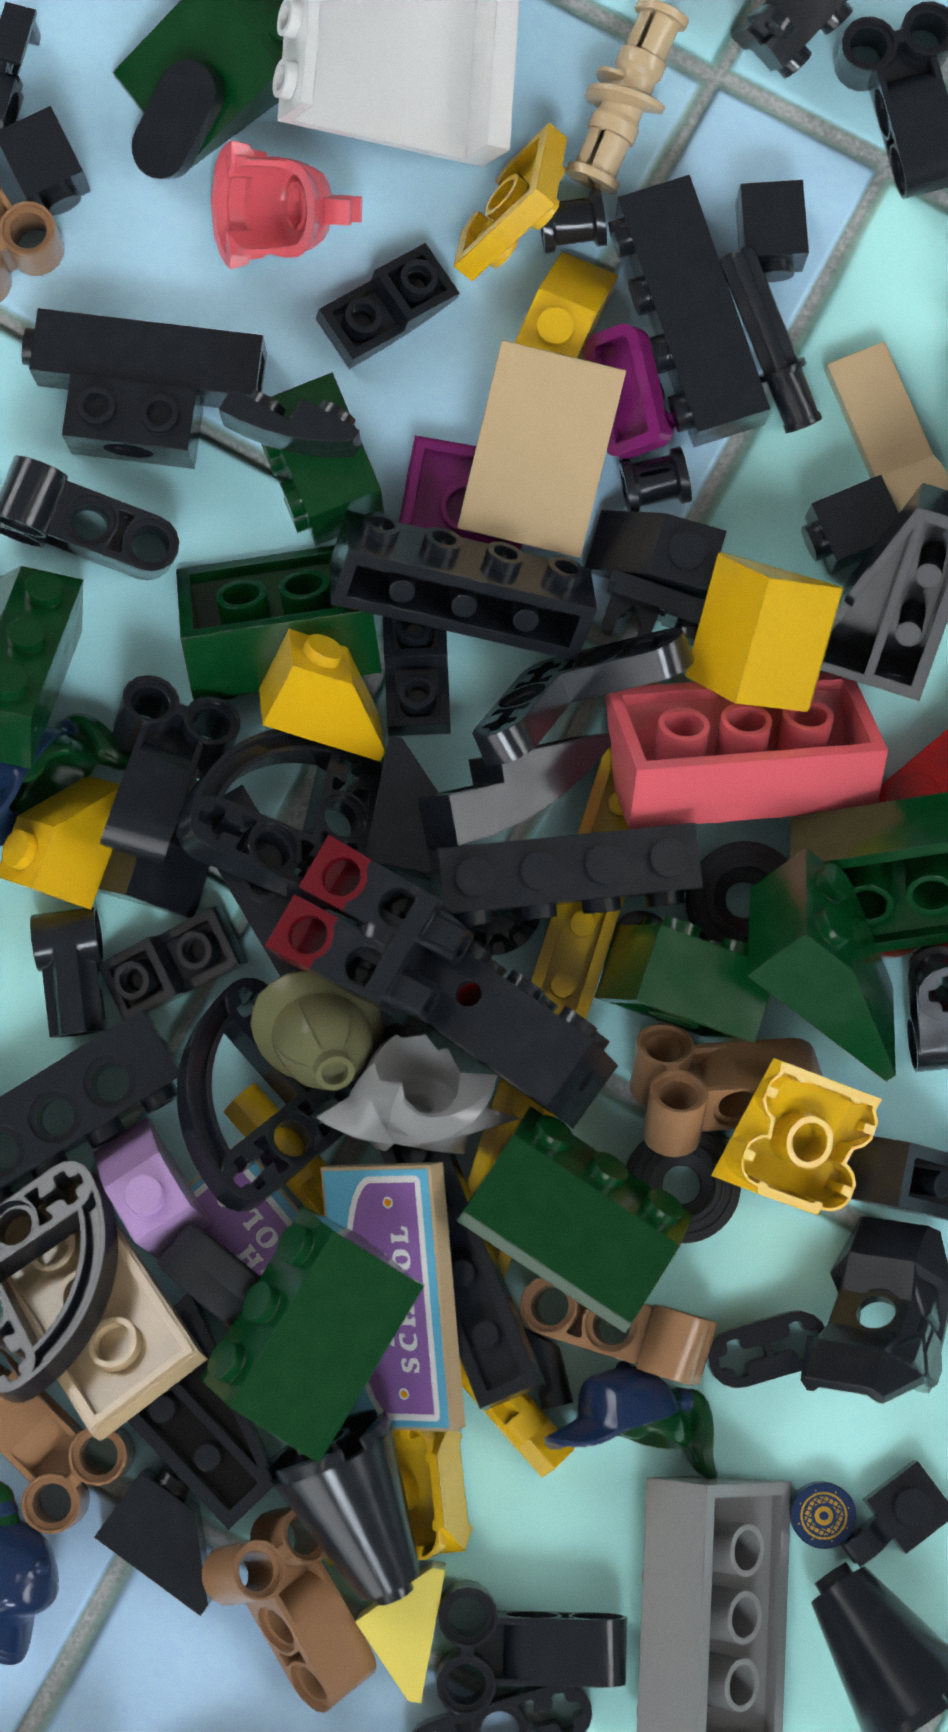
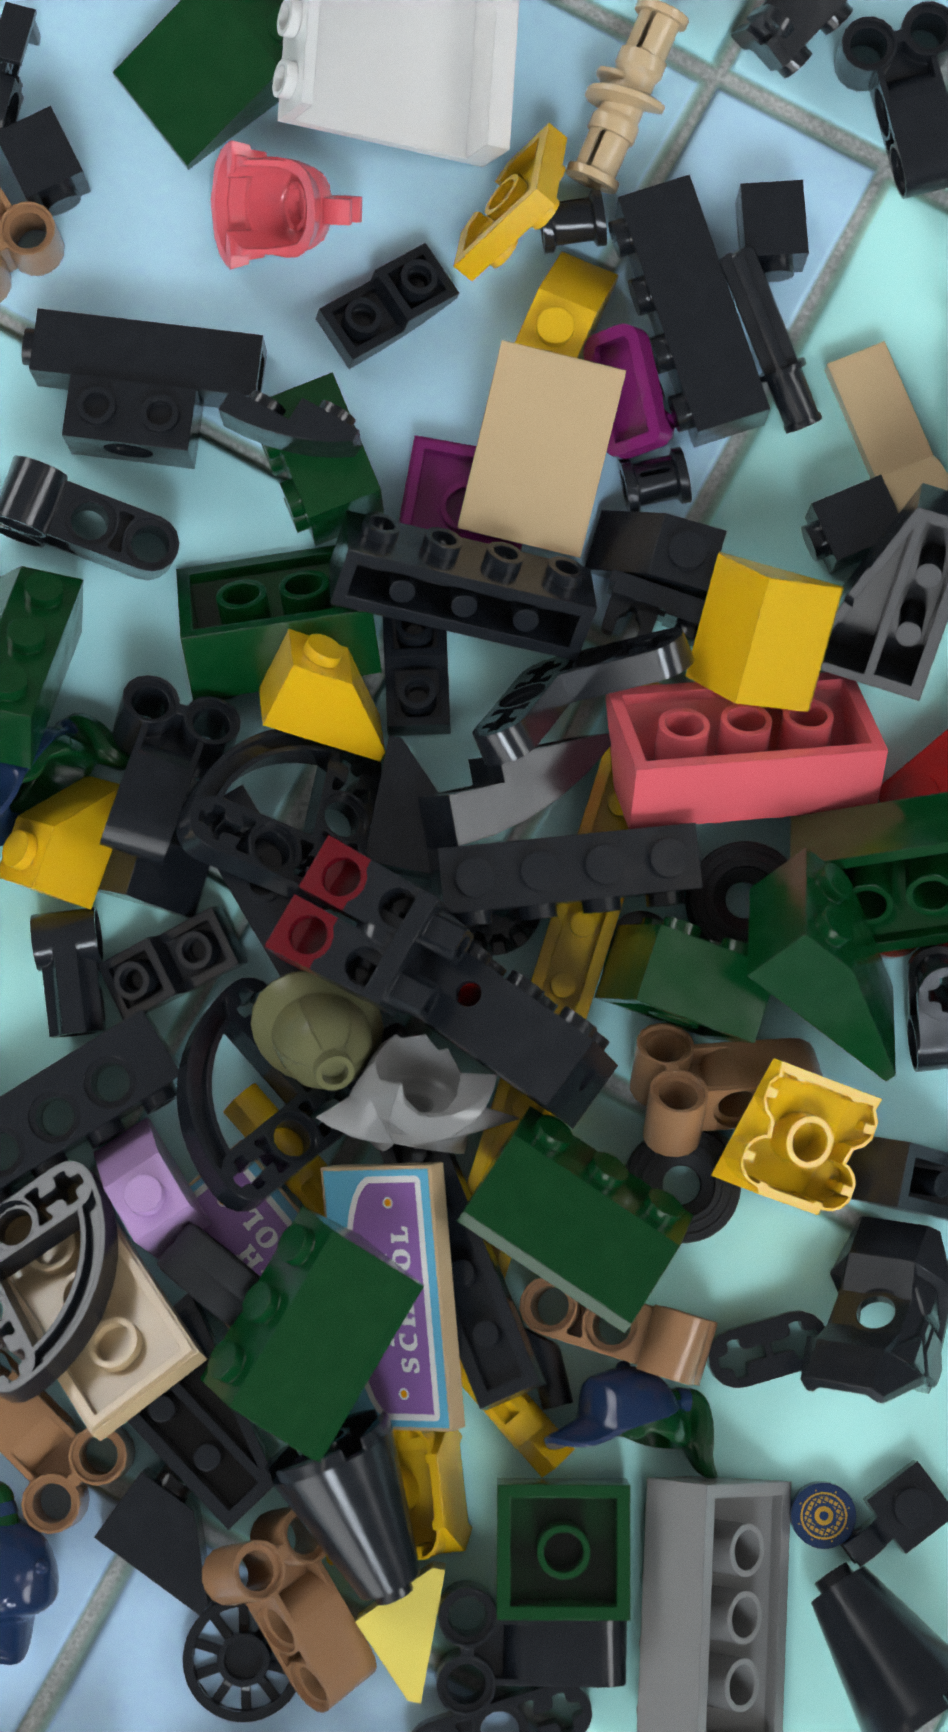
(178, 119): black tile -> none
(241, 1662): none -> black wheel
(563, 1549): none -> dark green brick

